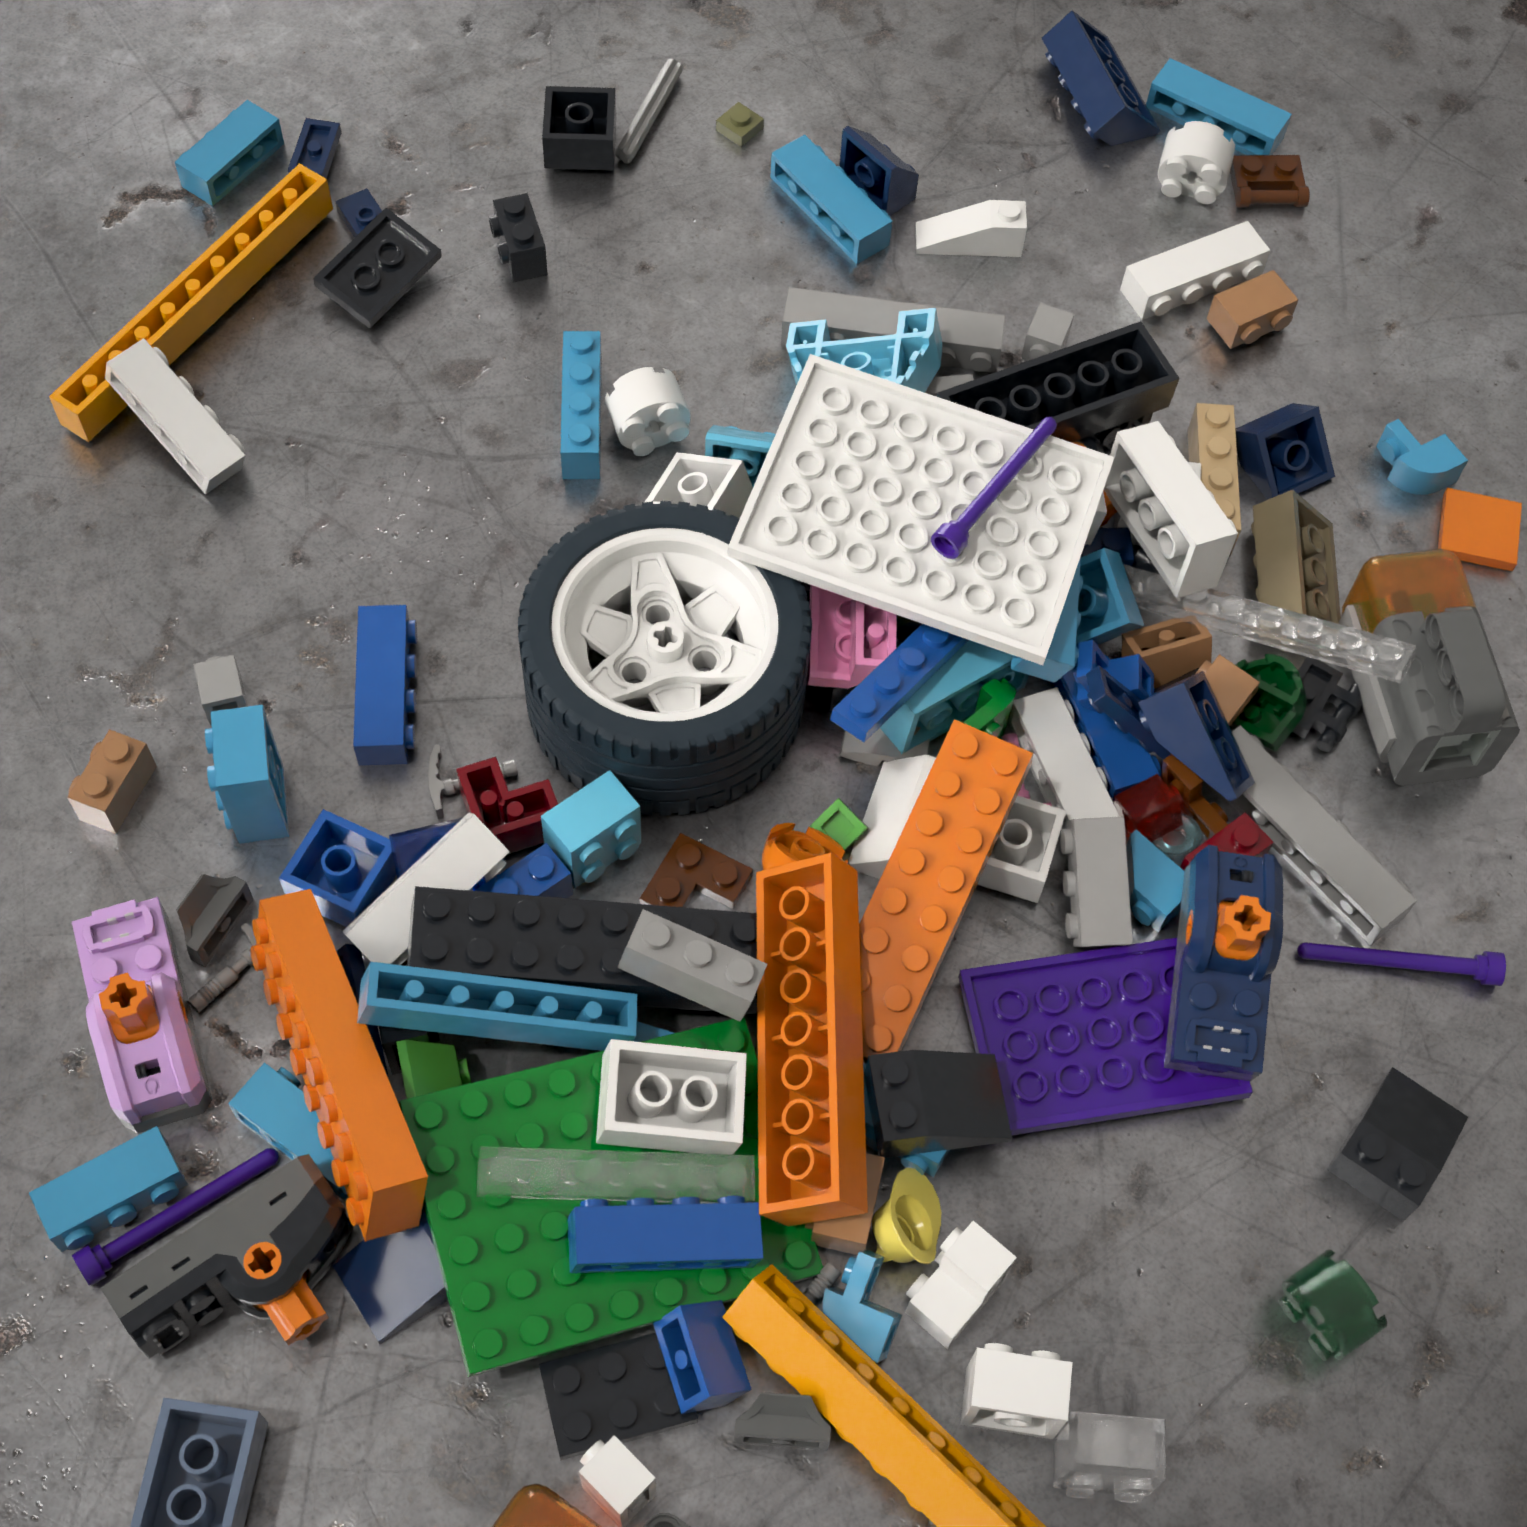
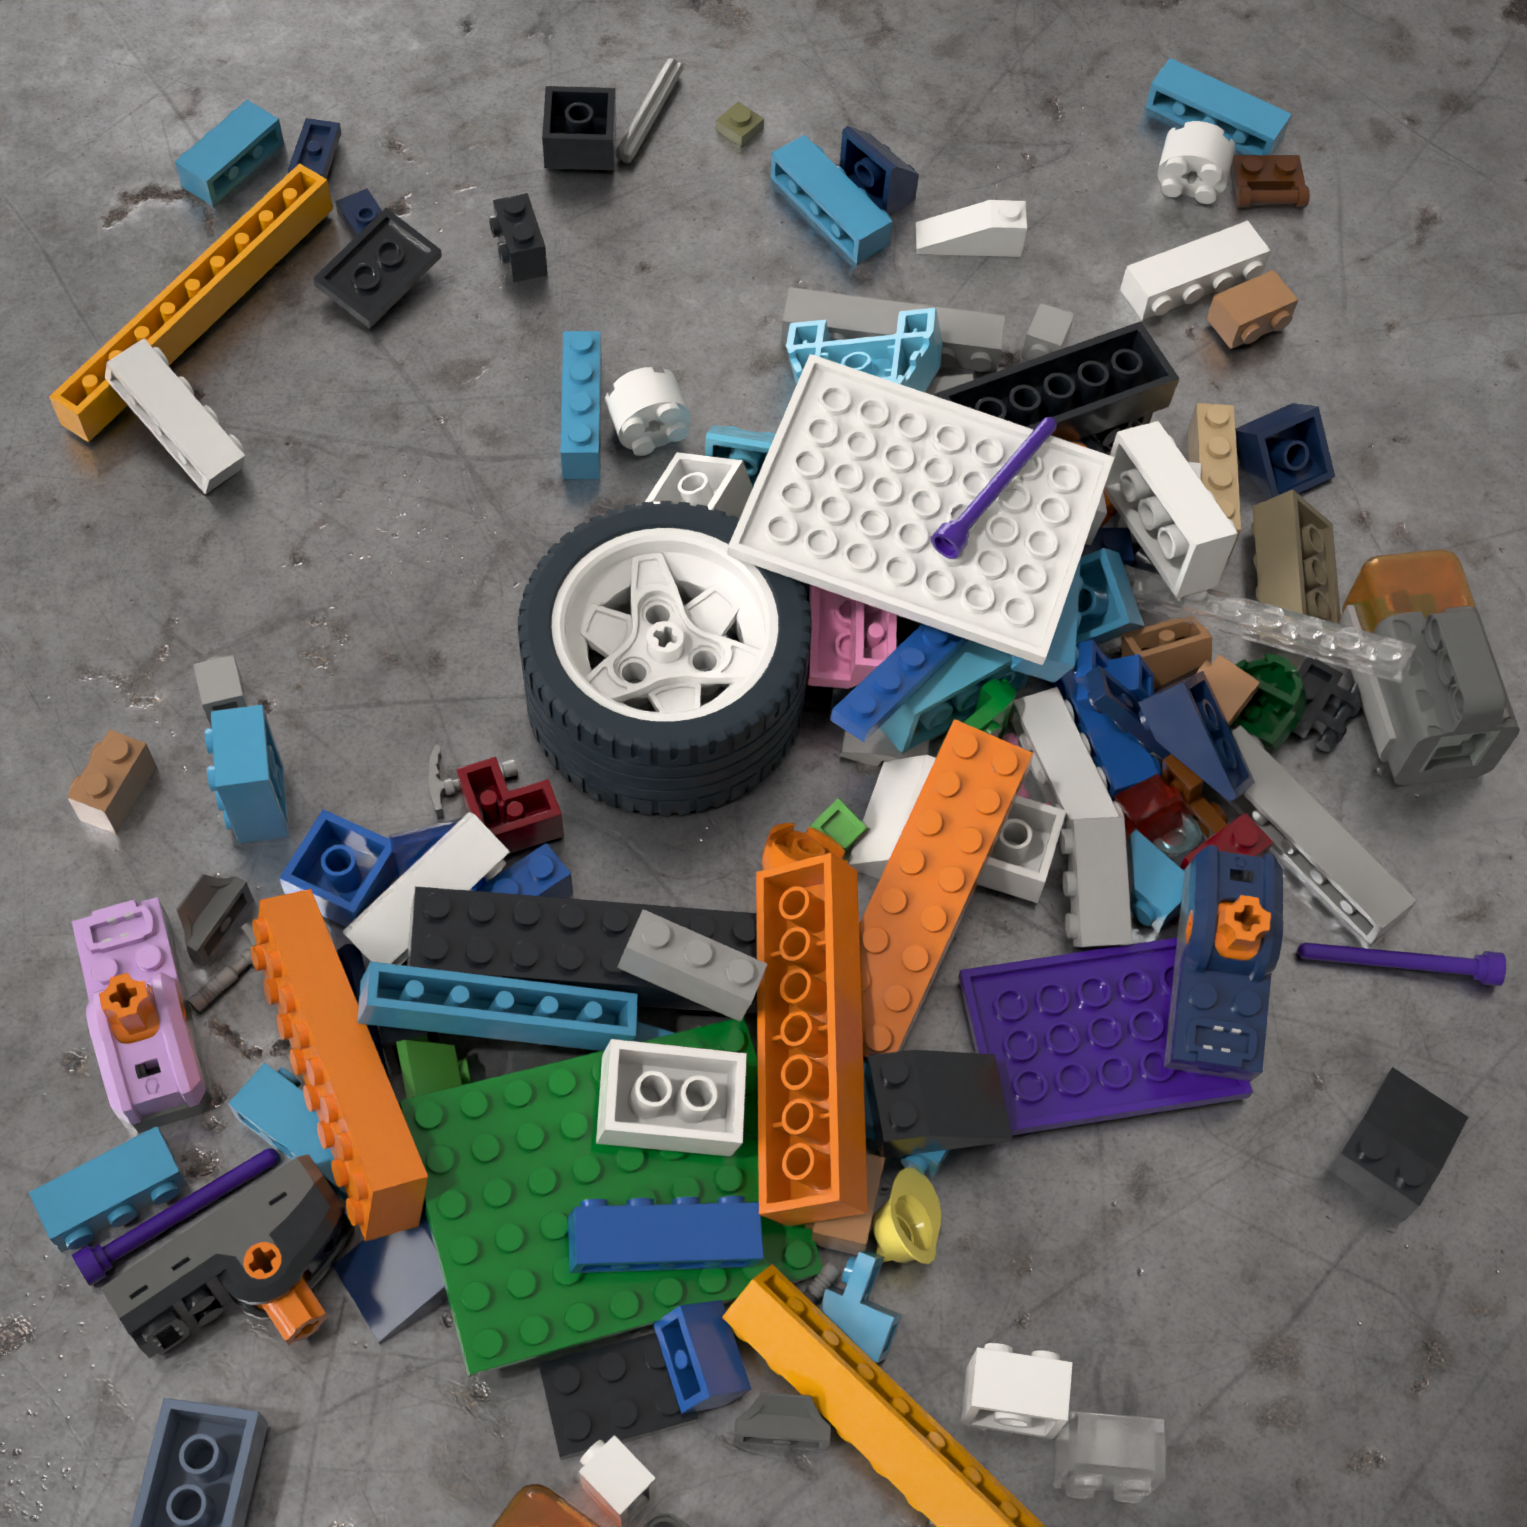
(382, 685): blue brick -> none
(593, 828): medium azure brick -> none
(612, 1174): clear plate -> none
(695, 868): reddish brown plate -> none
(967, 1277): white brick -> none
(1098, 82): dark blue slope -> none
(1332, 1305): clear green brick -> none
(1420, 467): dark azure brick -> none
(1480, 528): orange tile -> none

